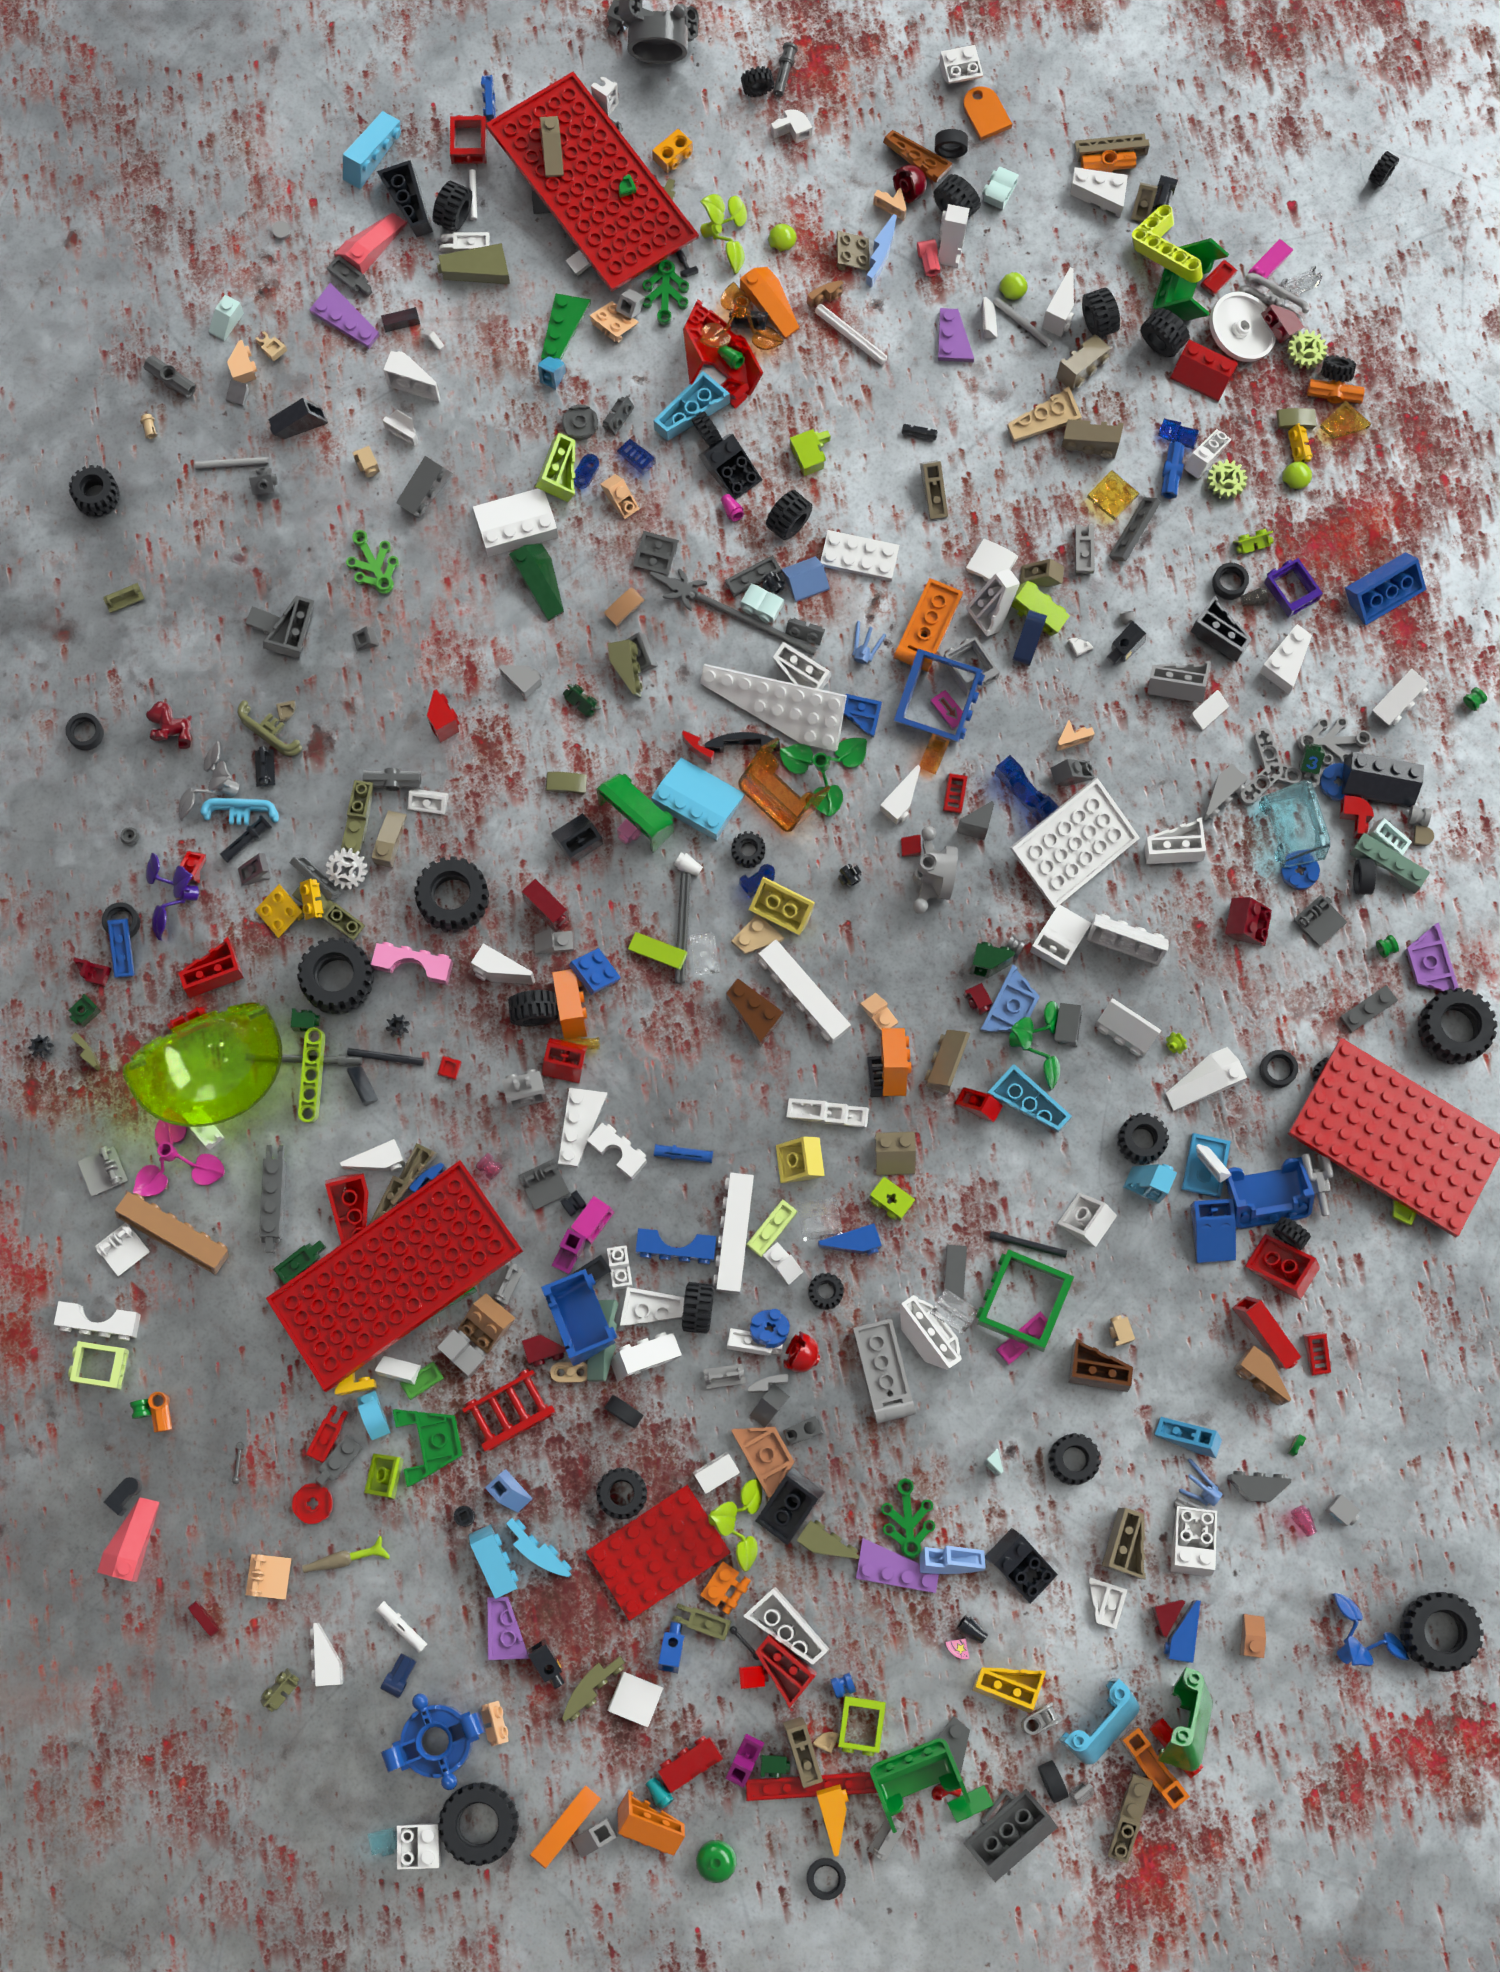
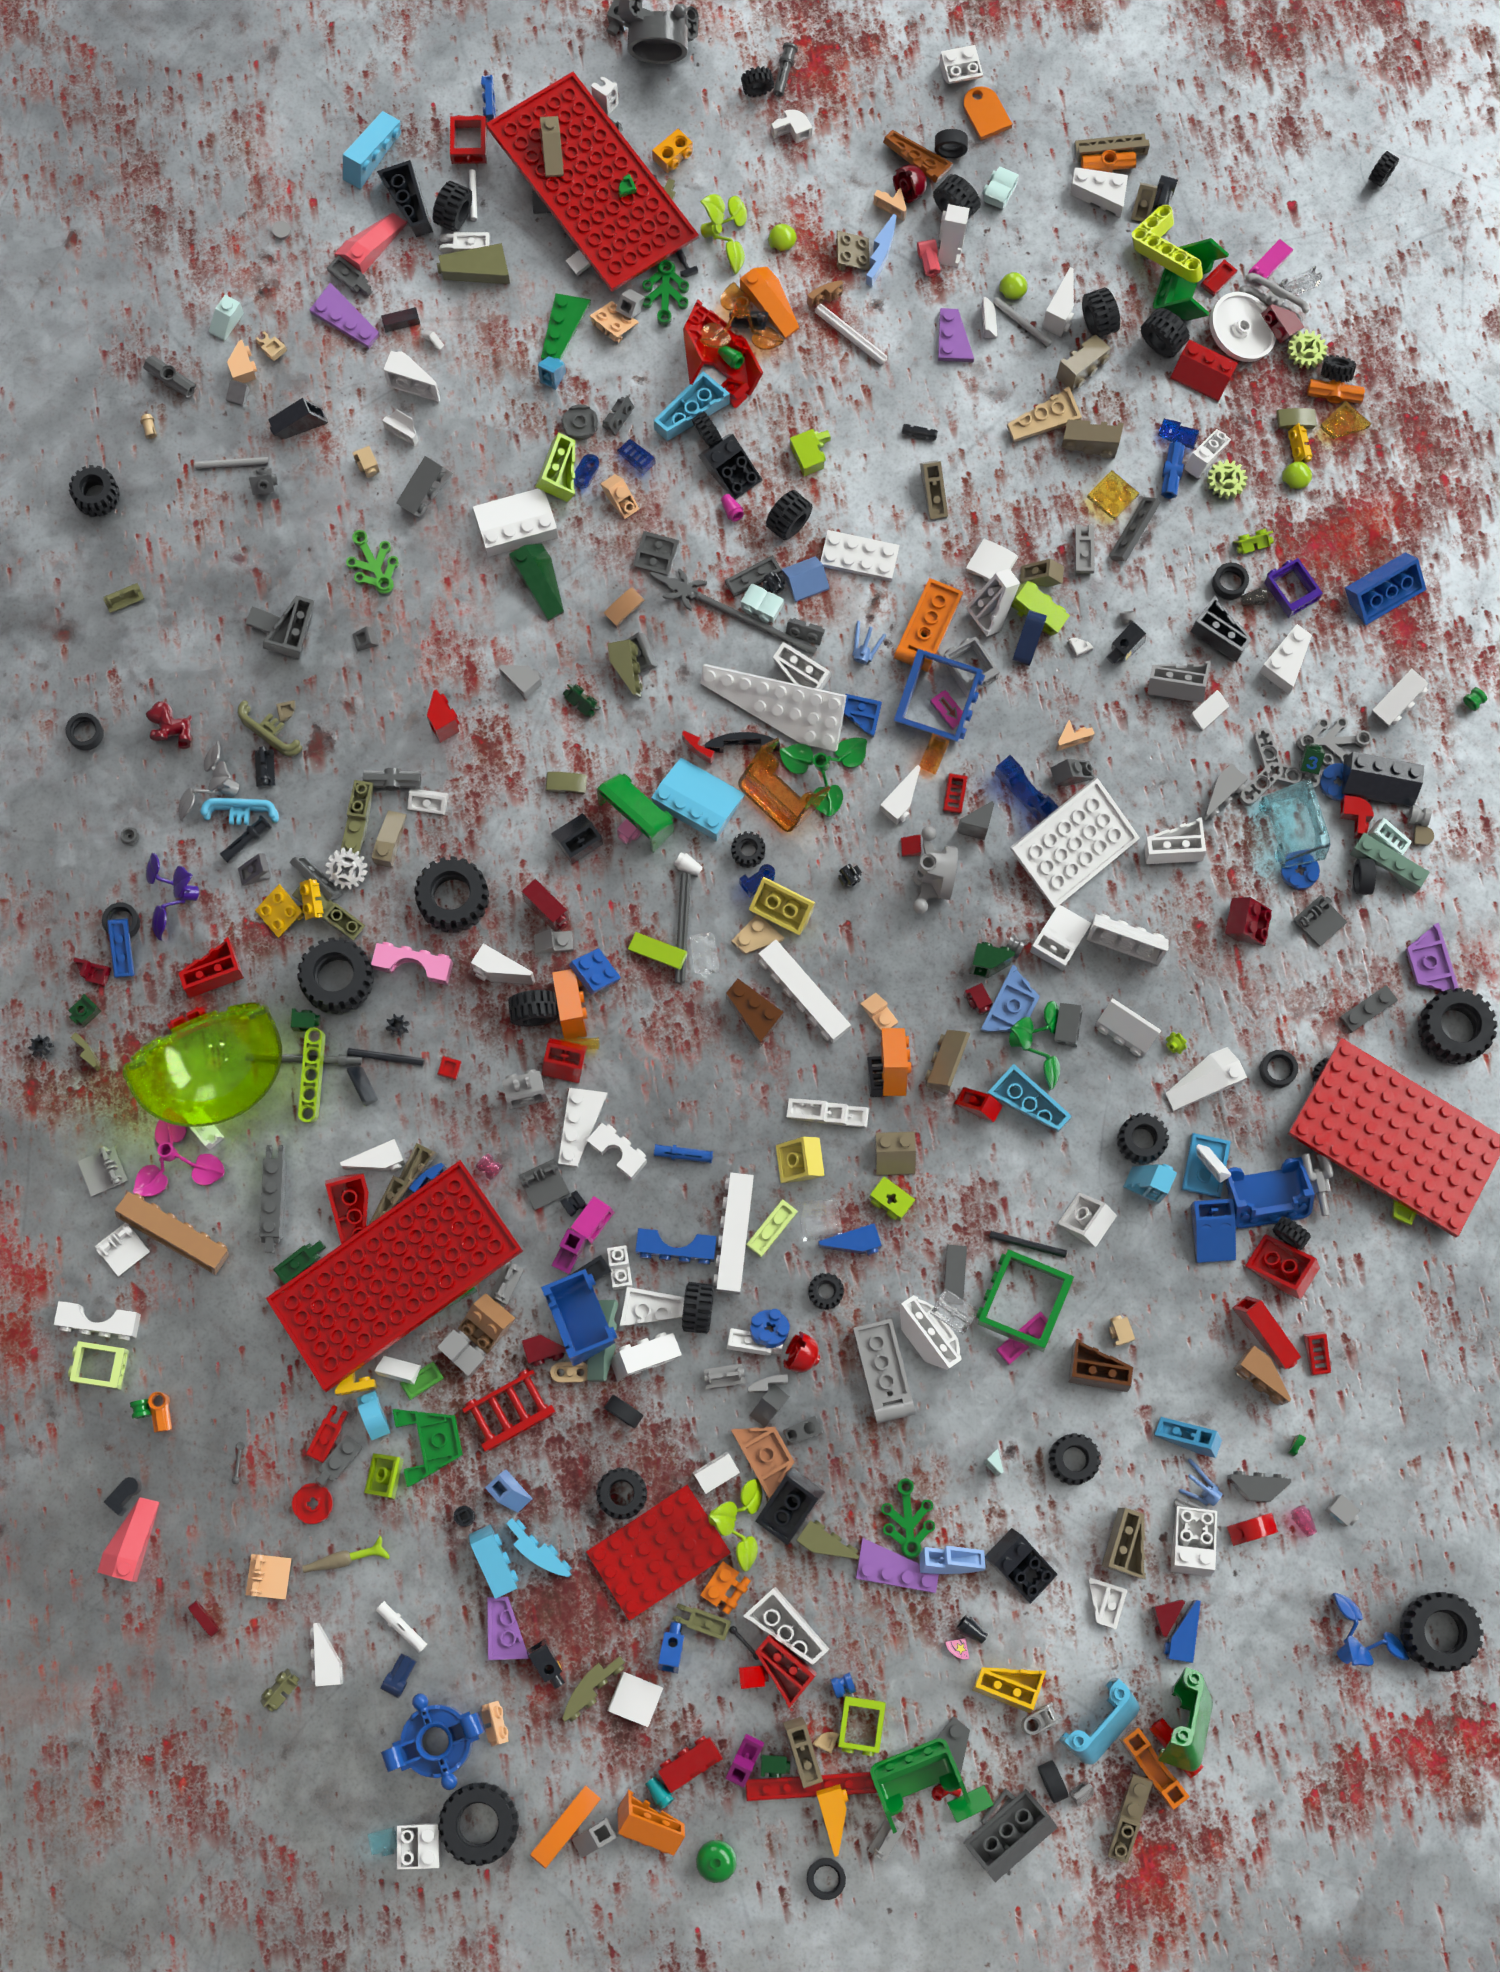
(193, 864): red slope -> none
(783, 1263): white slope -> none
(1252, 1529): none -> red brick
(1253, 1636): nougat slope -> none
(1387, 946): green wheel -> none

